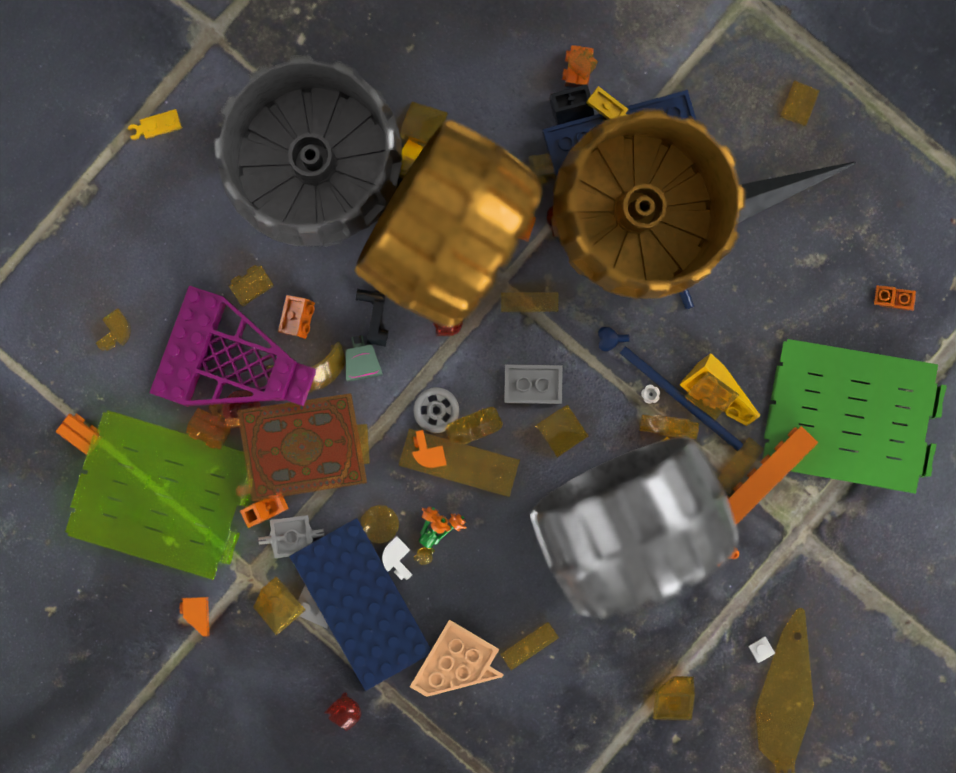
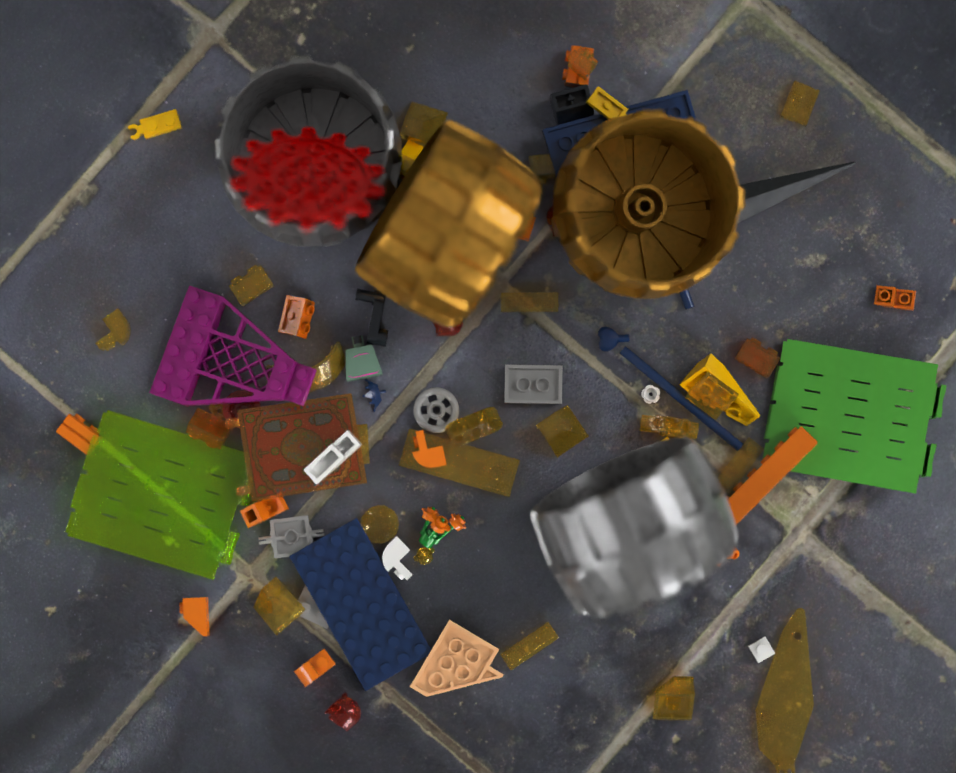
(314, 667): none -> orange brick
(332, 457): none -> white slope
(336, 185): none -> red plate
(373, 394): none -> dark blue piece
(757, 358): none -> clear orange brick

